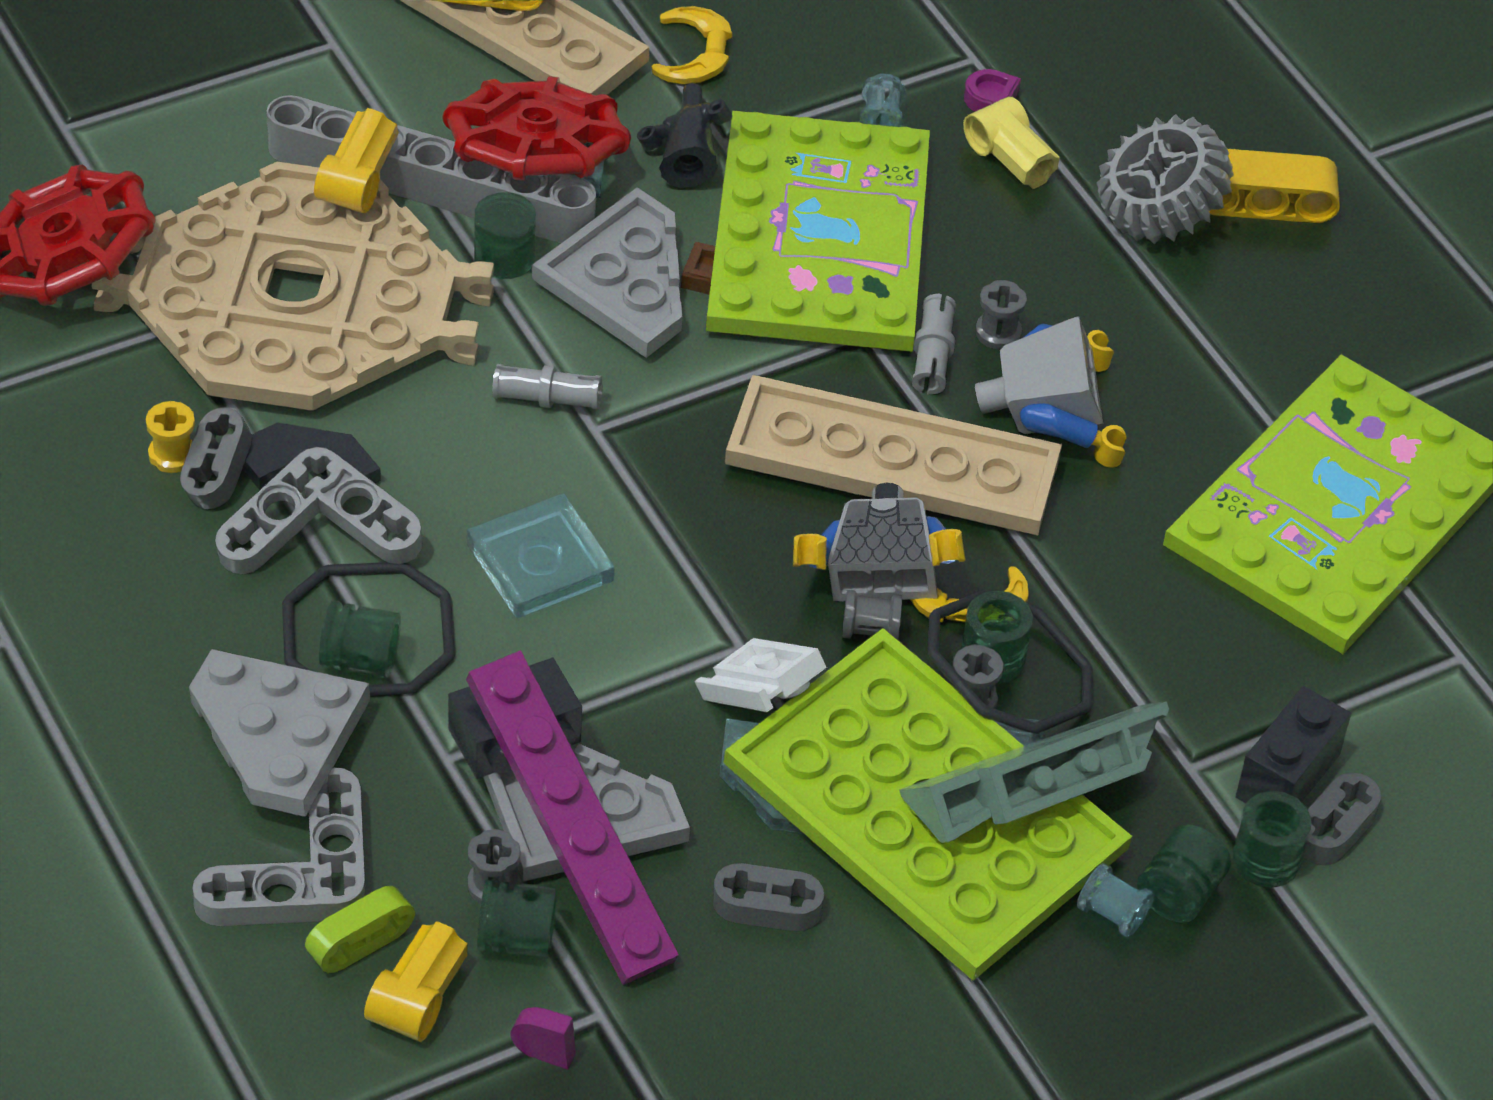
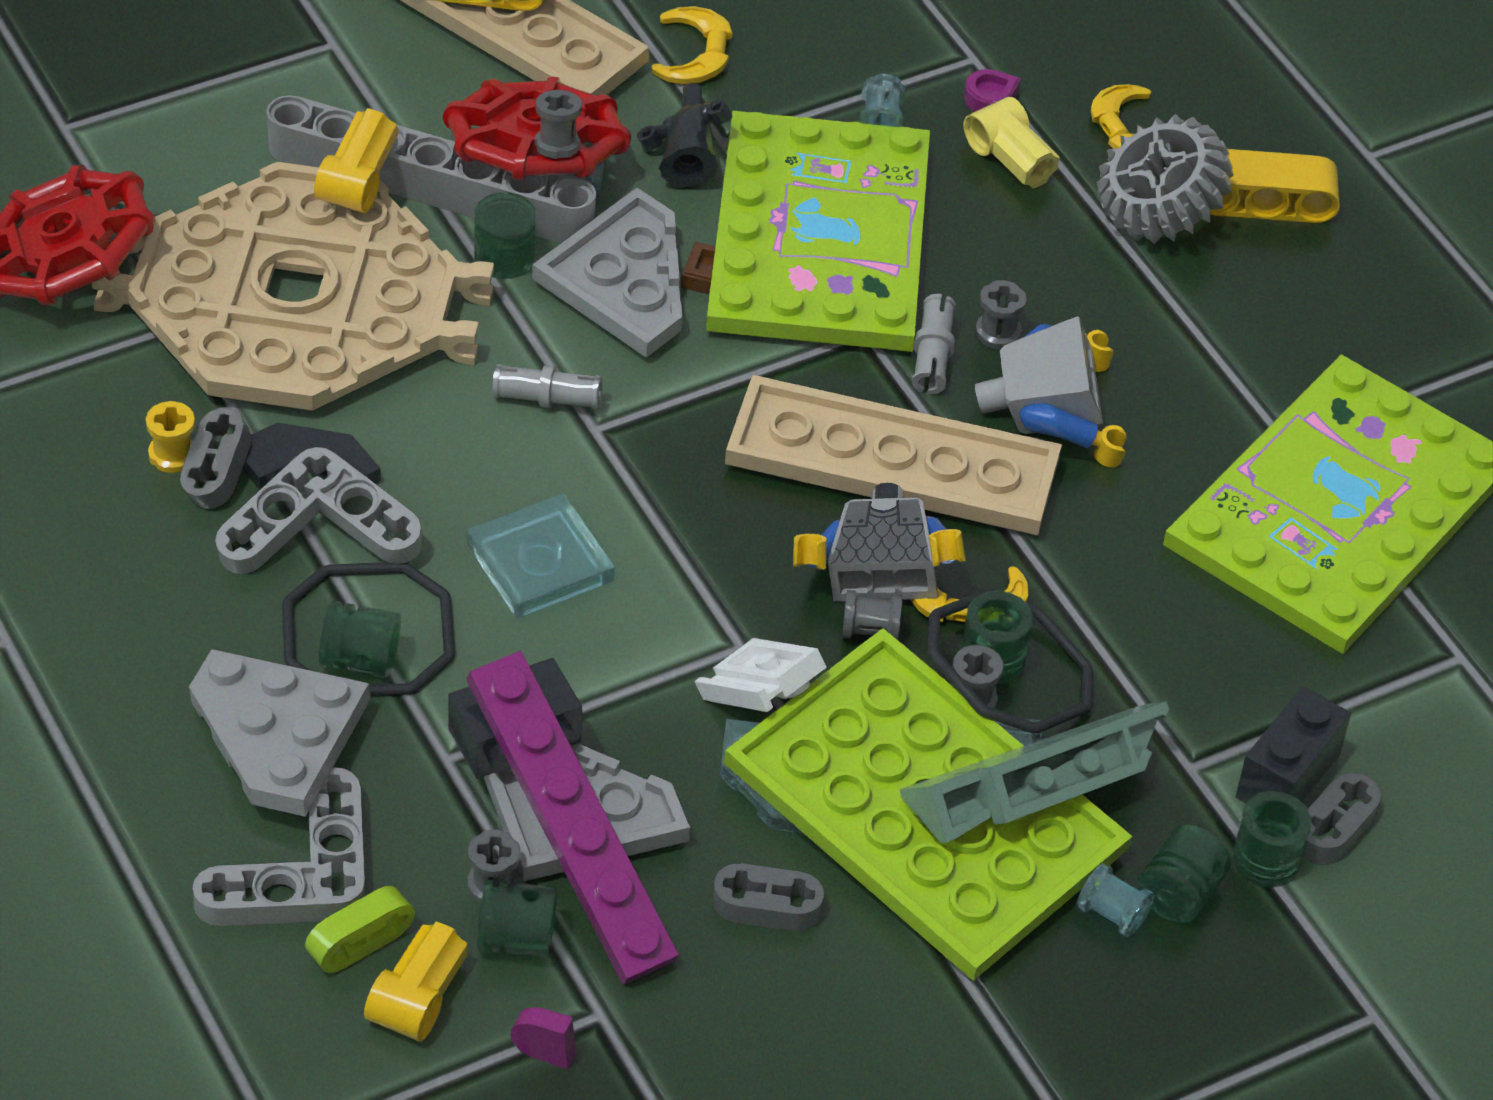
(558, 123): none -> dark grey bush
(1106, 109): none -> yellow piece

